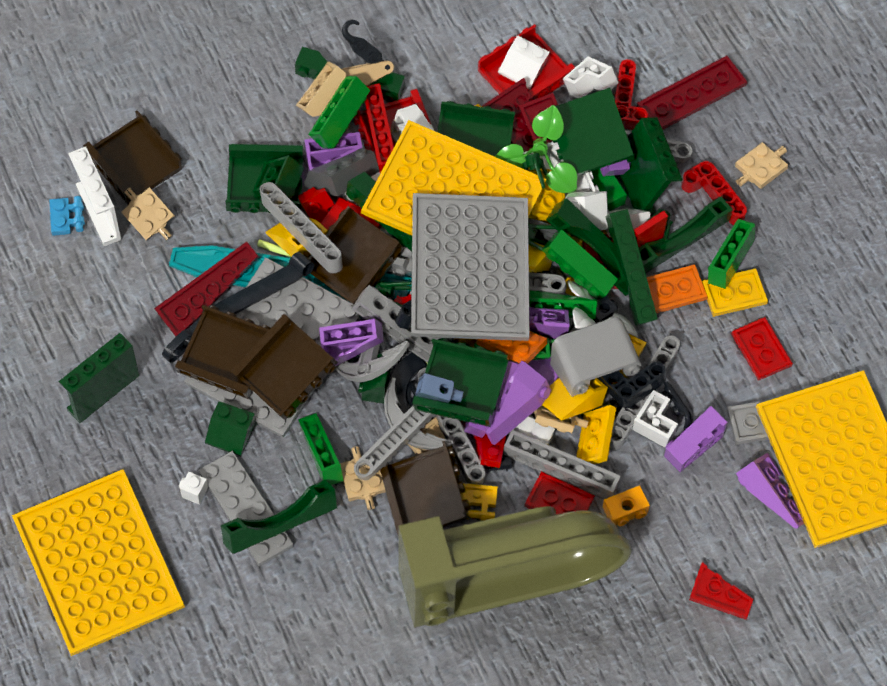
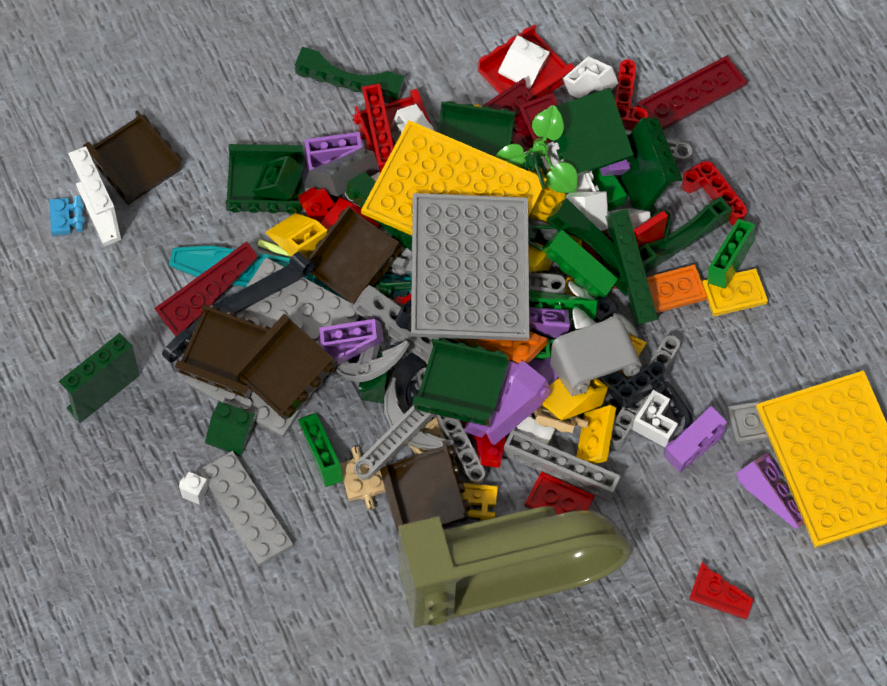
(97, 562): yellow plate -> none
(147, 213): tan plate -> none
(301, 227): light grey beam -> none
(313, 503): dark green arch -> none
(331, 76): tan slope -> none
(339, 112): green brick -> none
(429, 386): sand blue torso -> none
(505, 464): black pin -> none
(633, 498): light orange brick -> none
(761, 165): tan plate -> none
(761, 348): red tile -> none

